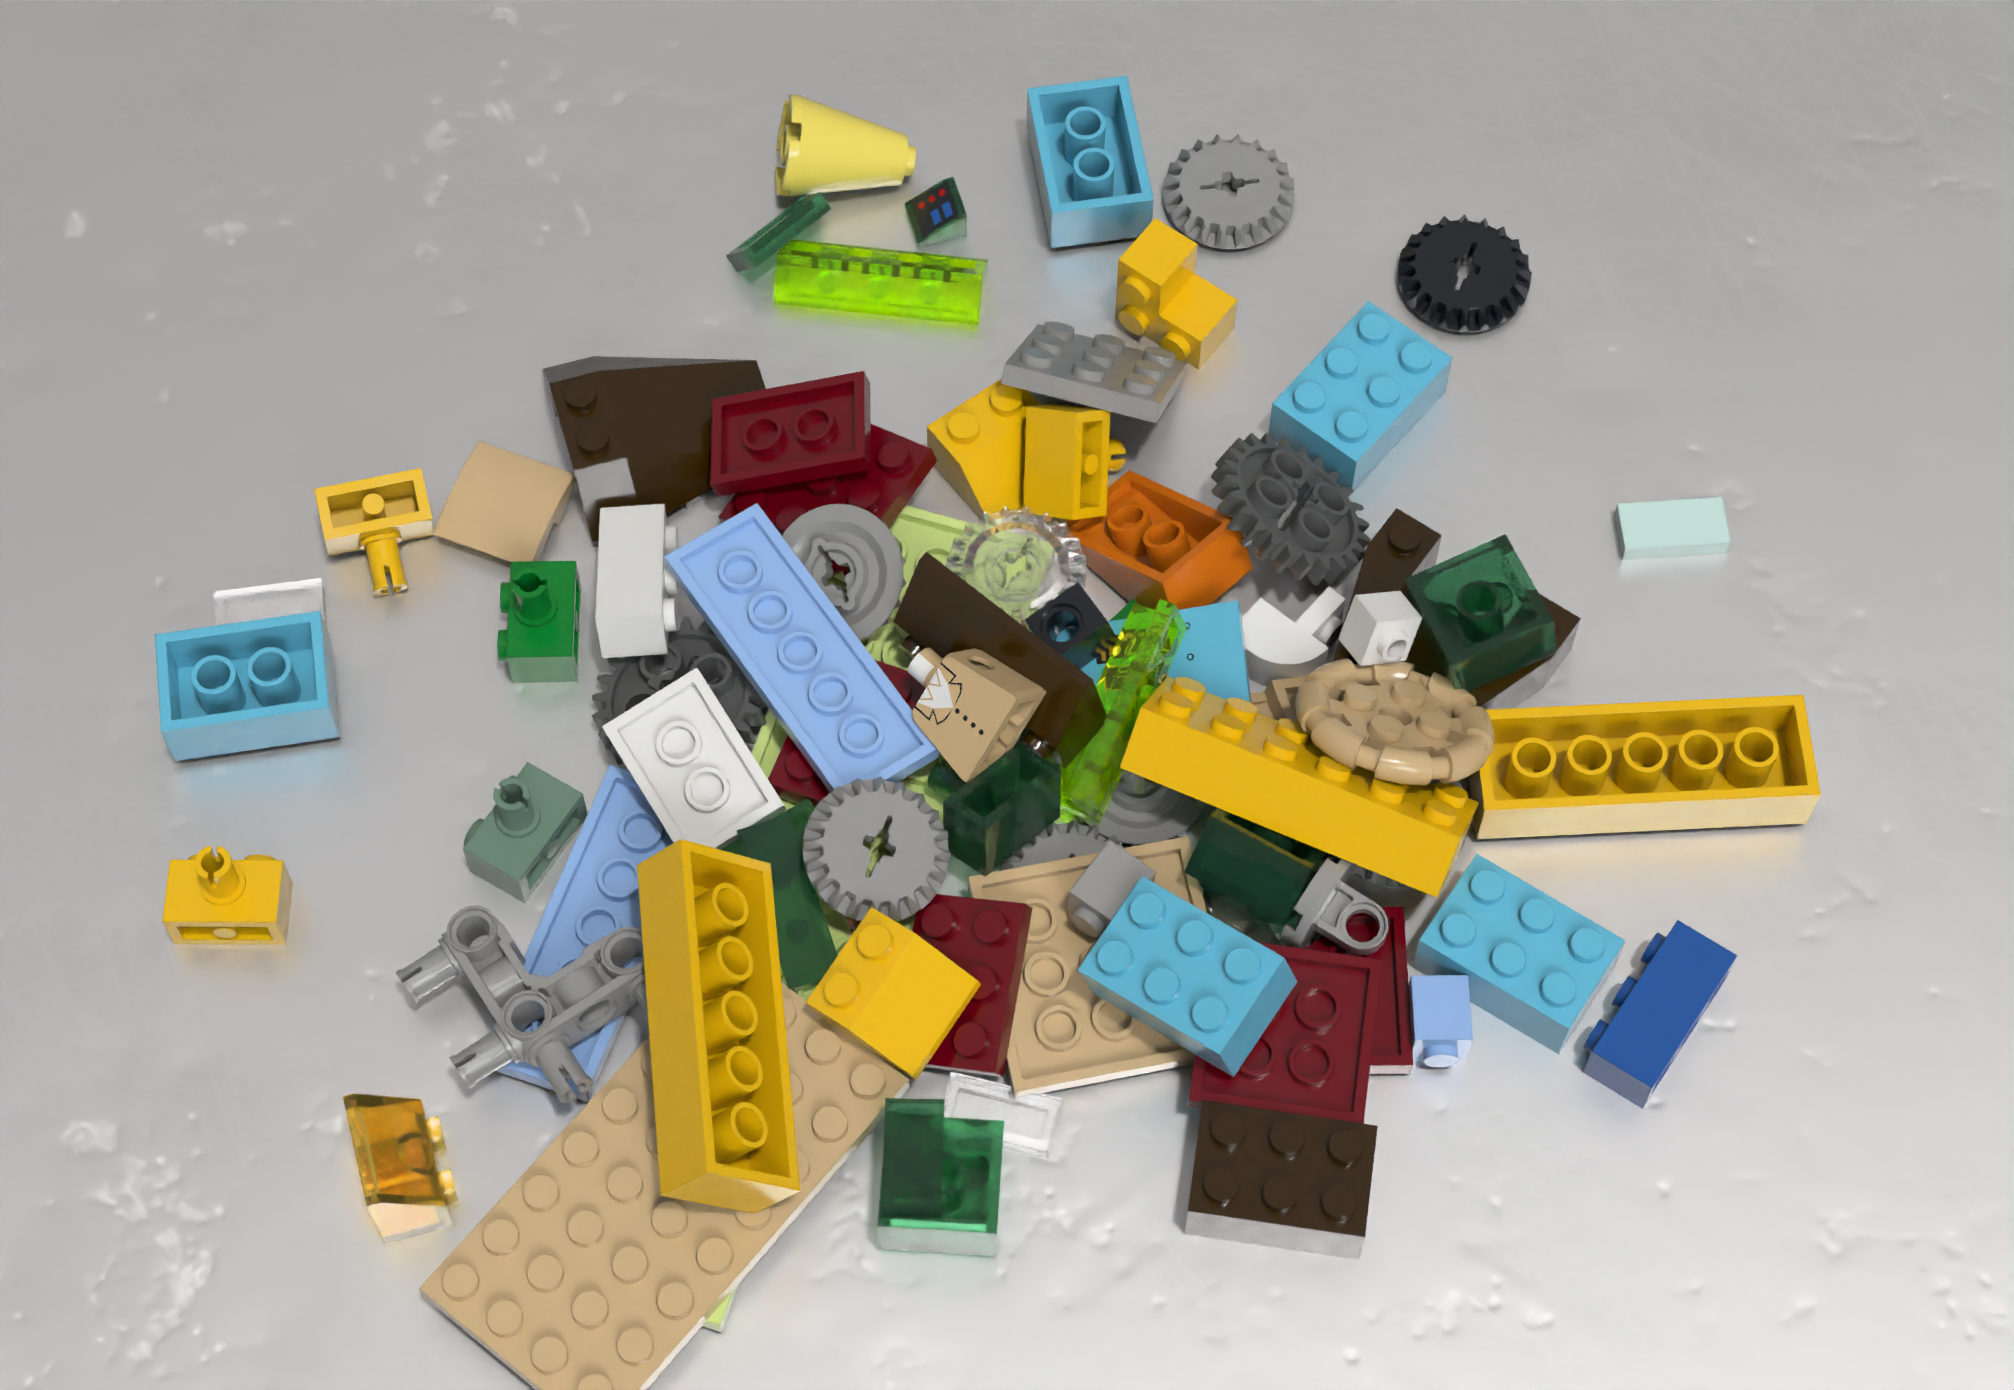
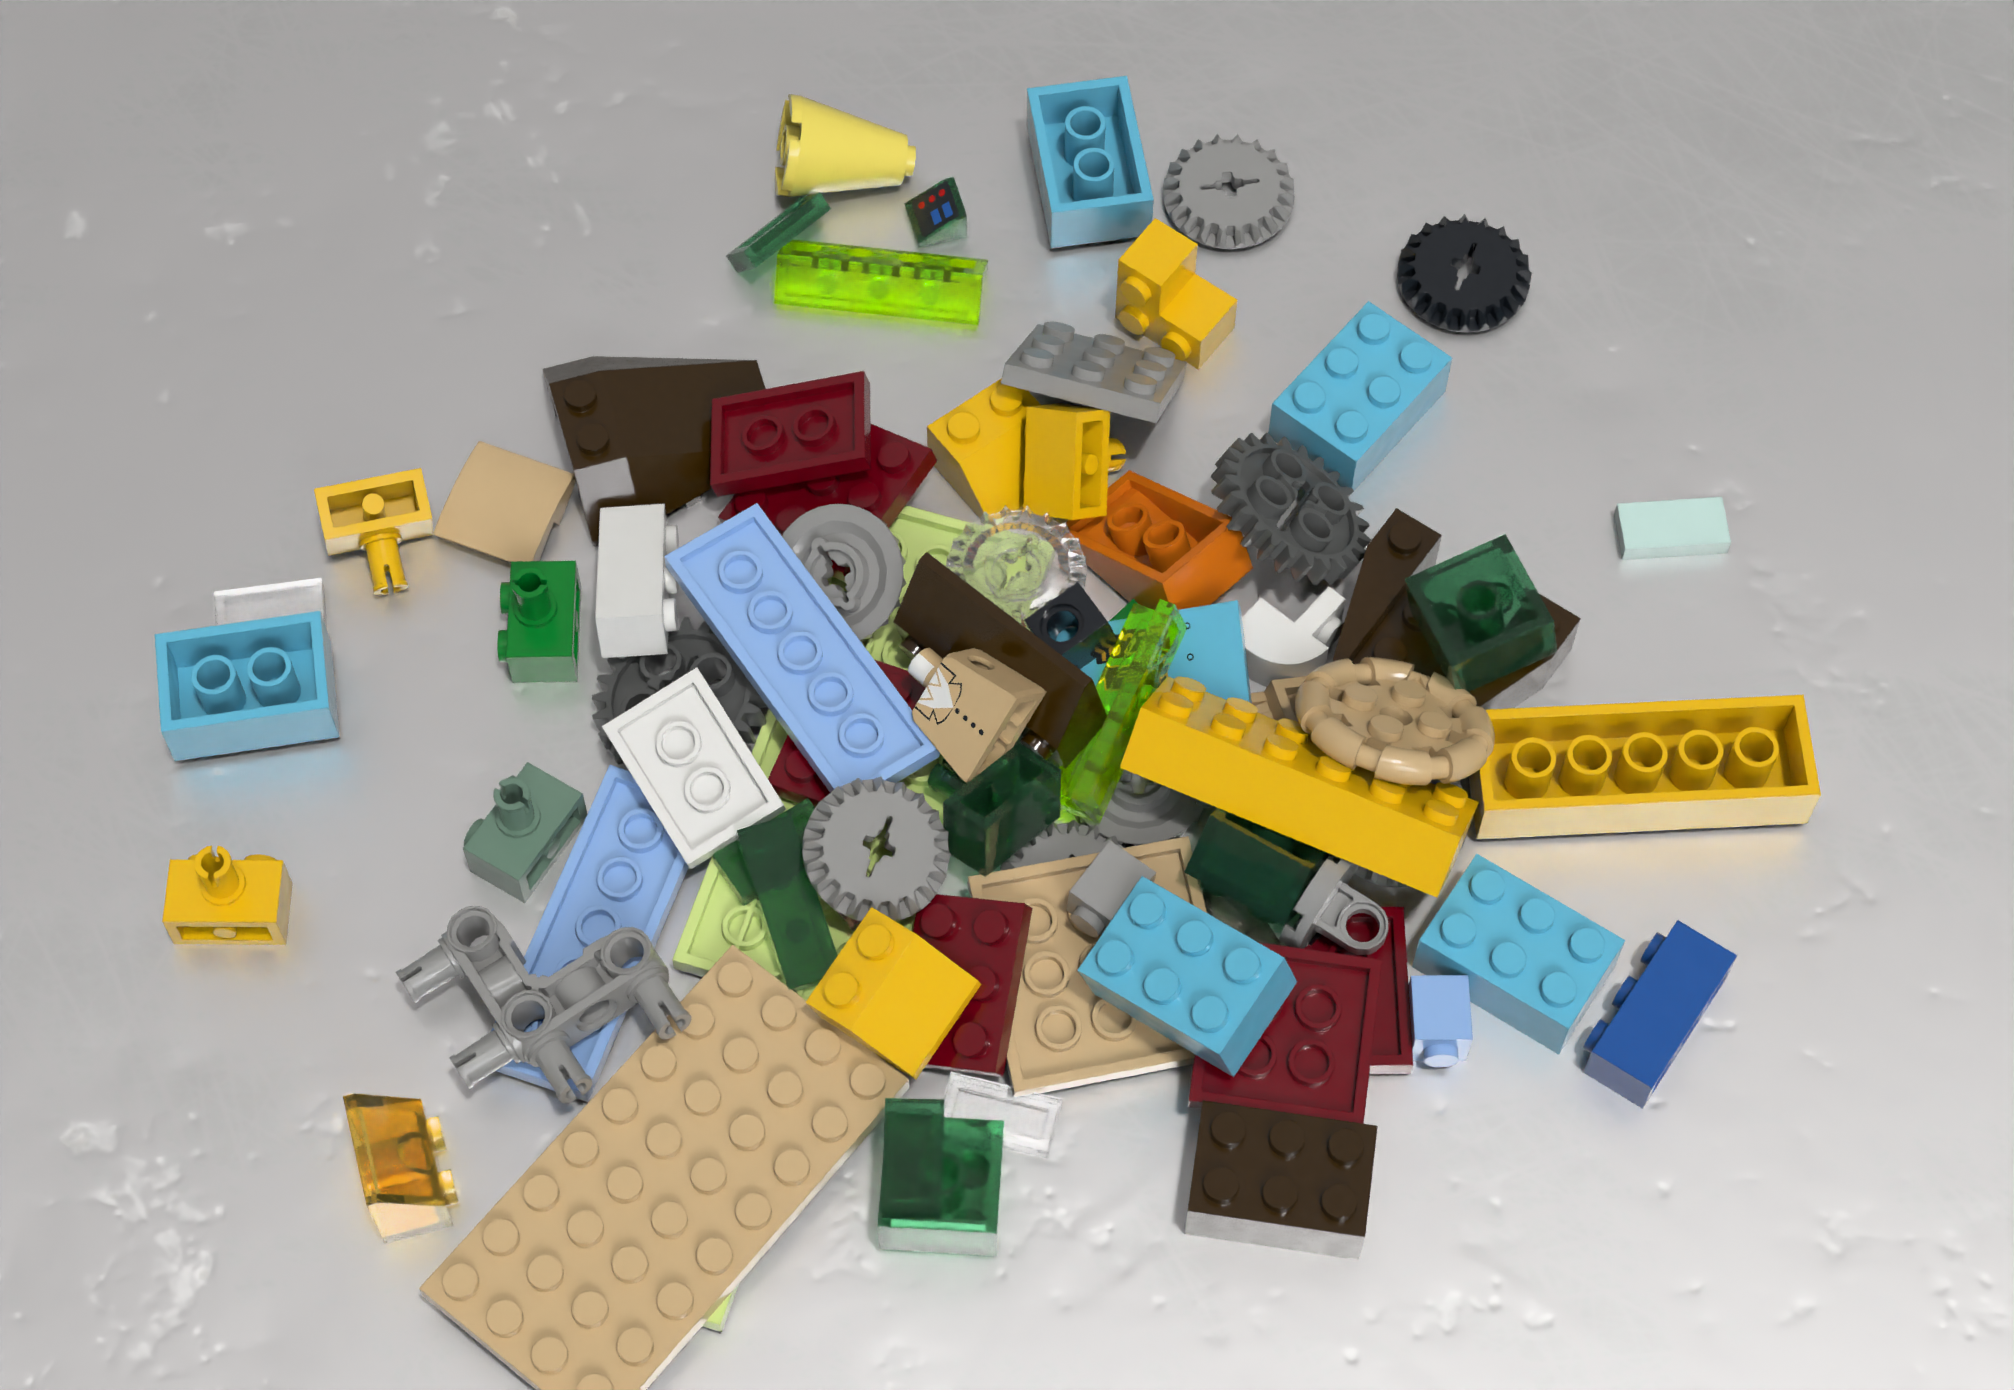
(717, 1028): yellow brick -> none
(1380, 628): white plate -> none

